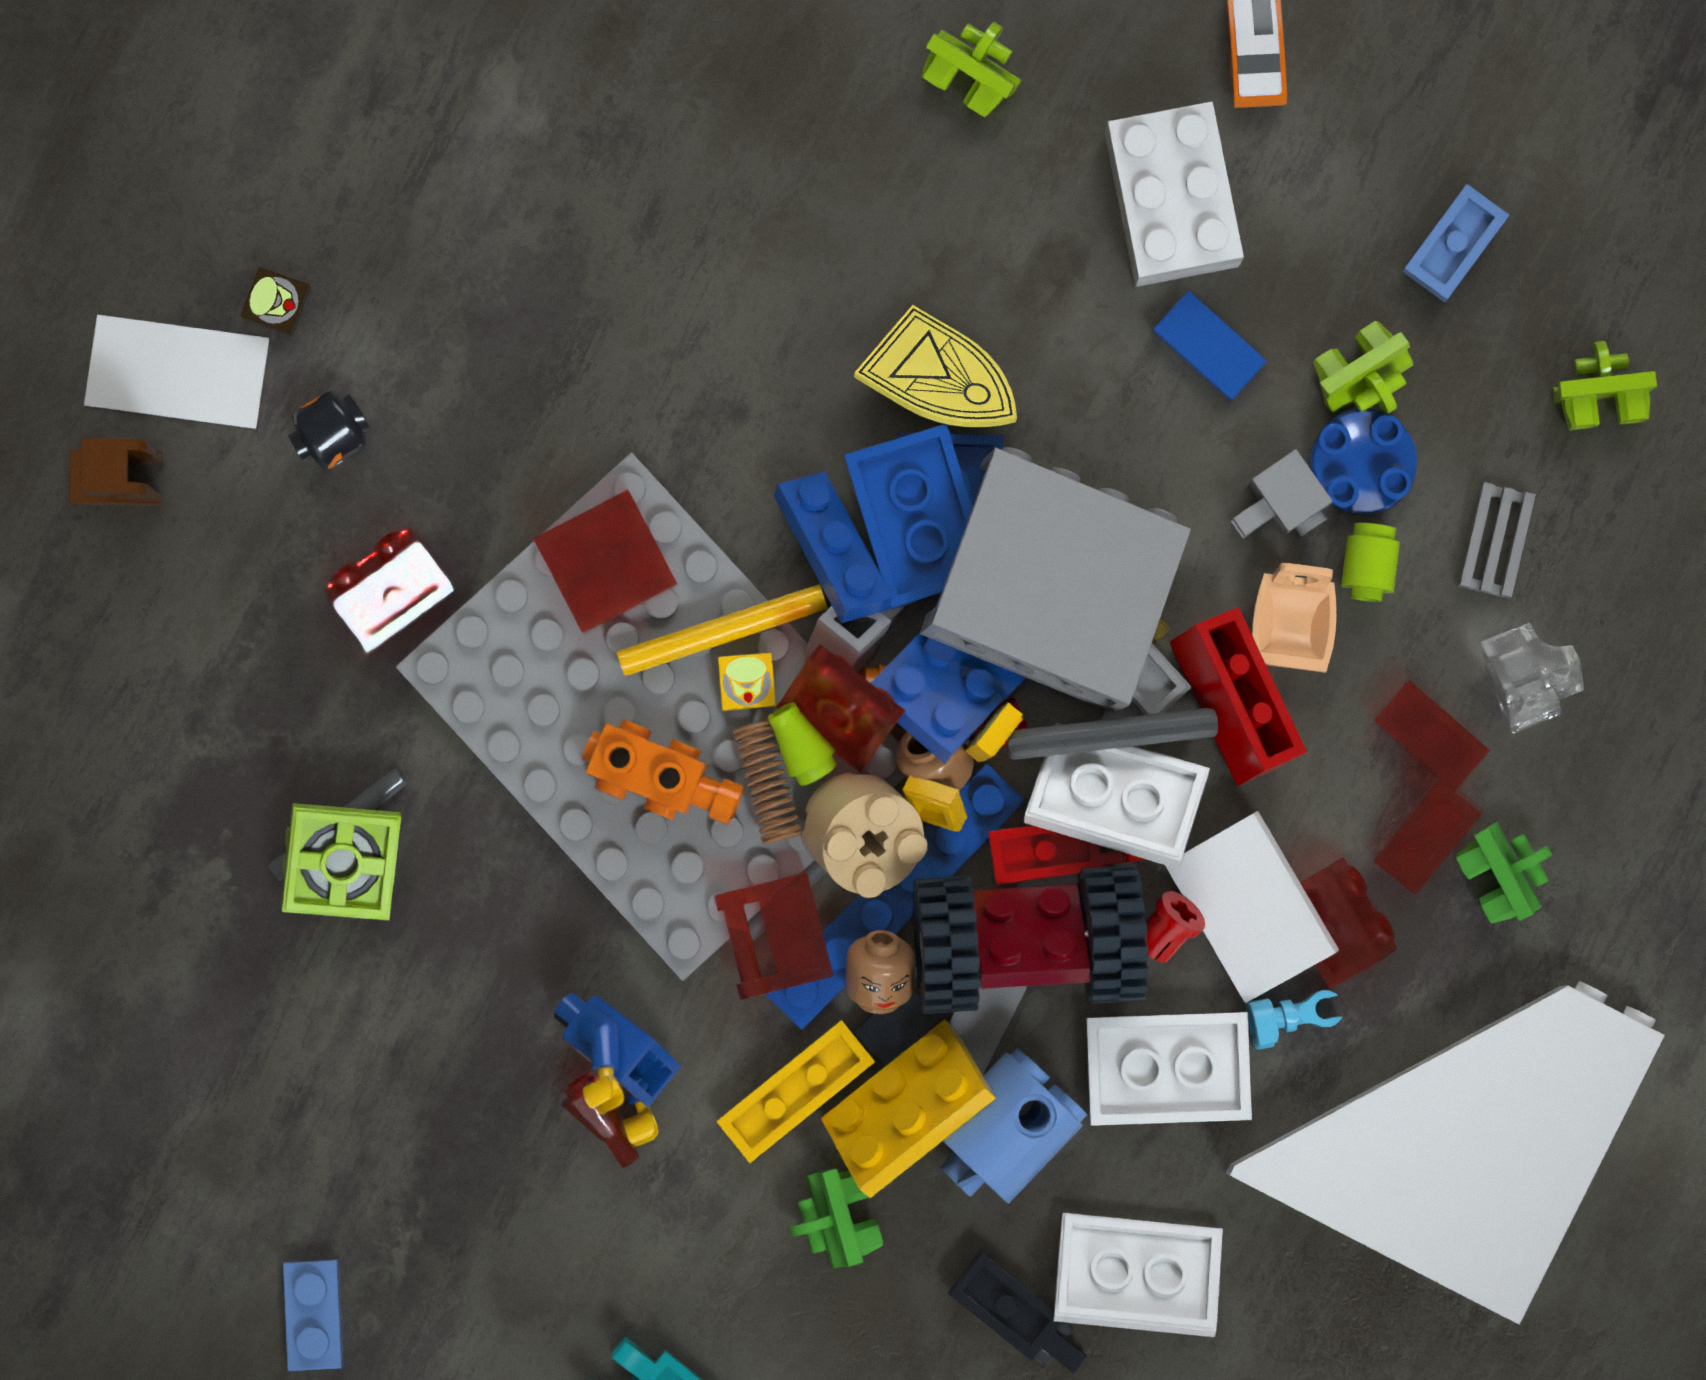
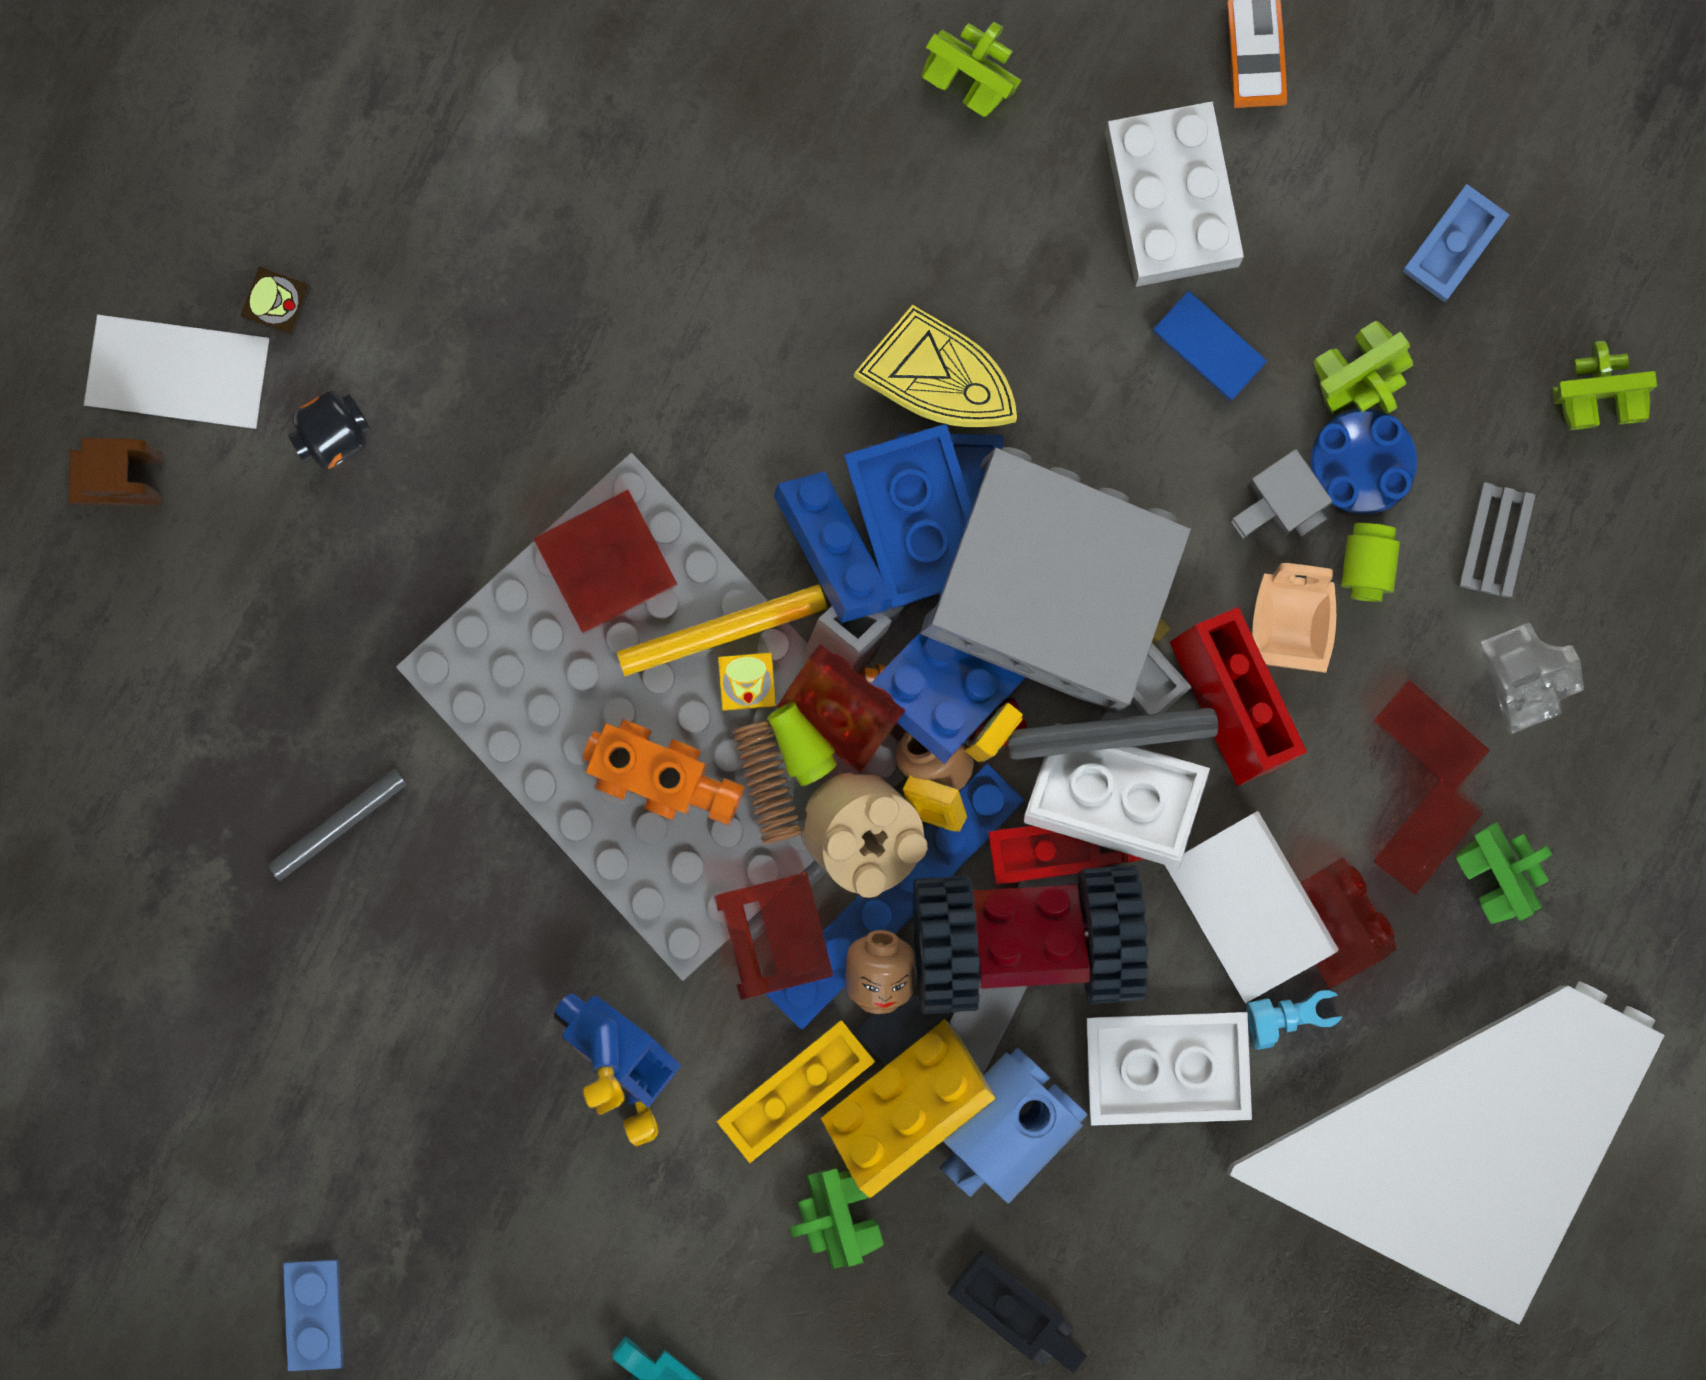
(340, 858): lime piece -> none
(387, 588): bracket -> none
(603, 1126): clear red cone -> none
(1138, 1275): white tile -> none
(1172, 925): red bush -> none

